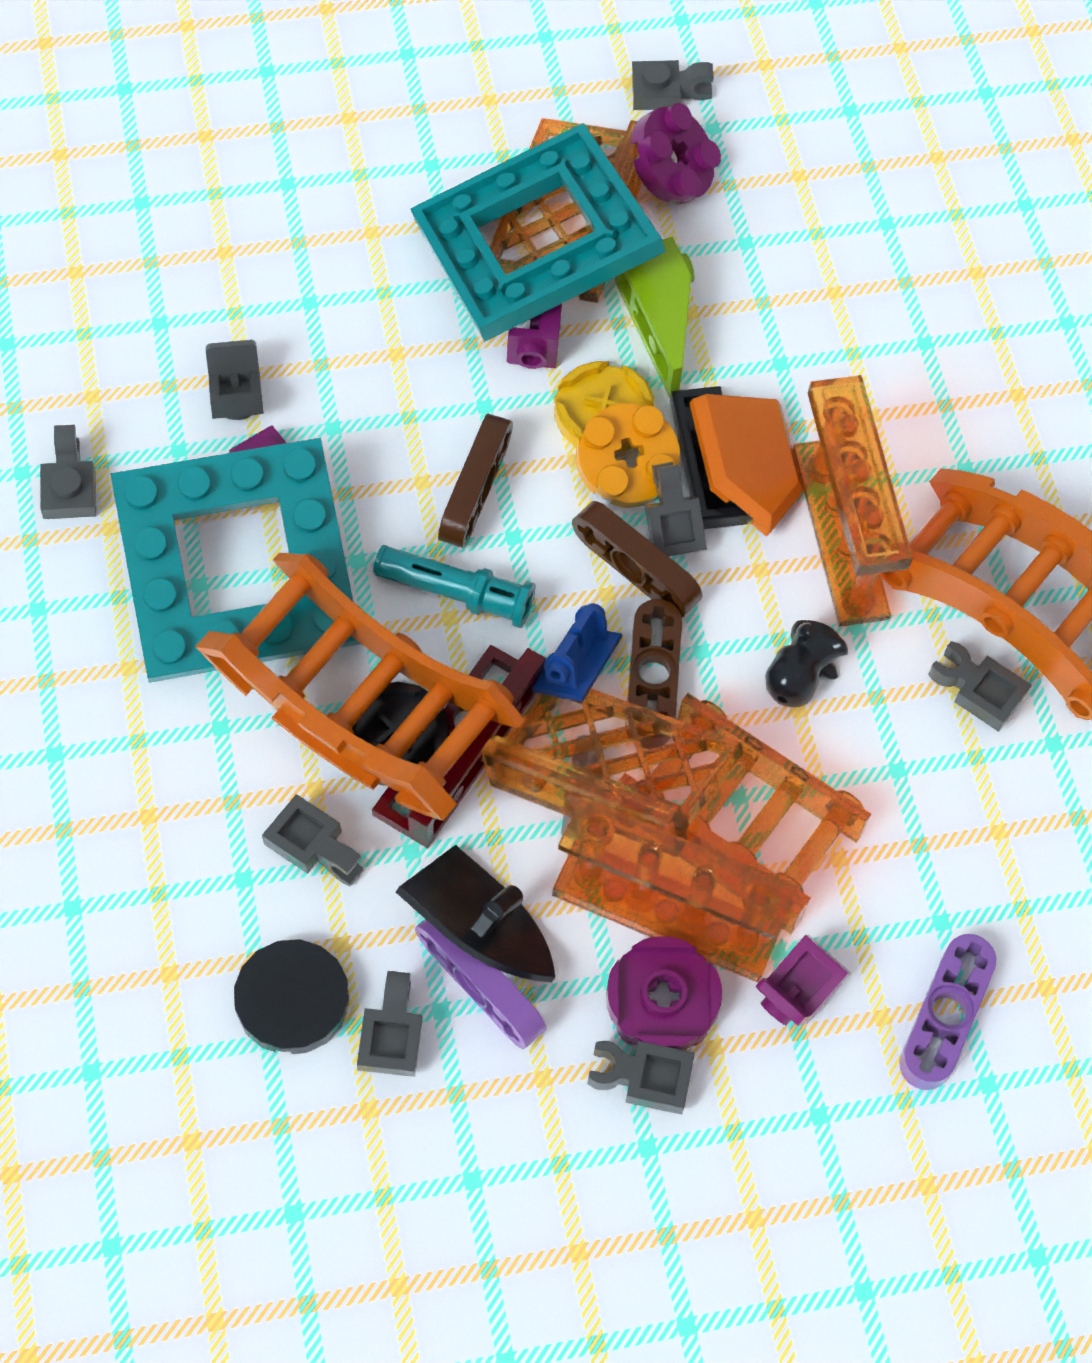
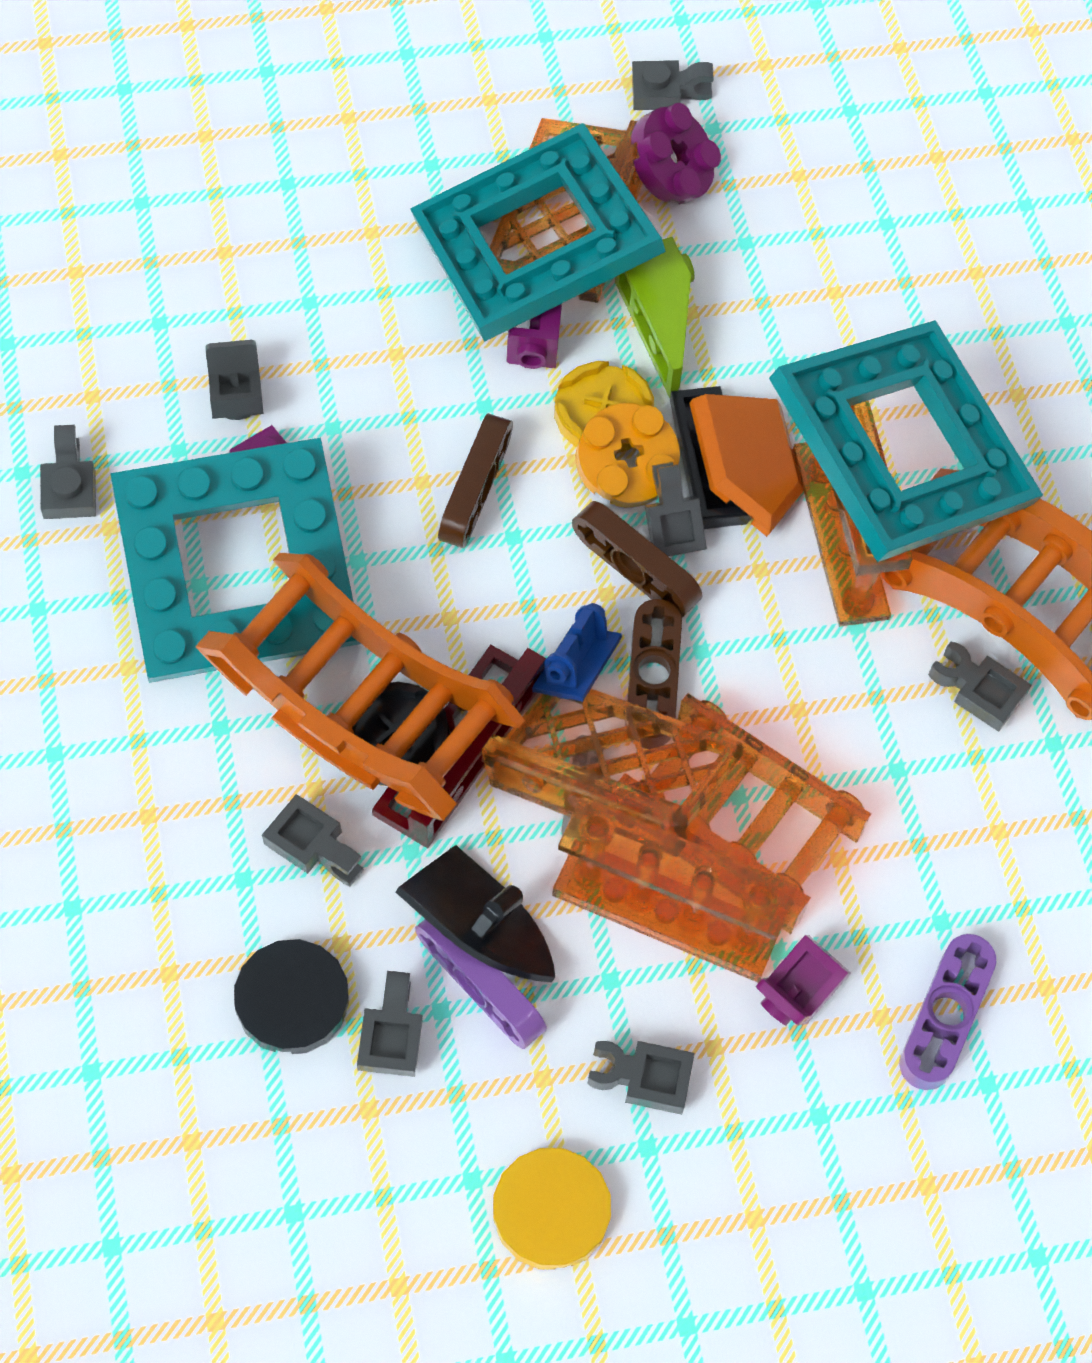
(478, 590): teal pin -> none
(551, 1208): none -> yellow tile
(685, 971): magenta plate -> none
(798, 667): black animal -> none
(892, 520): none -> teal plate

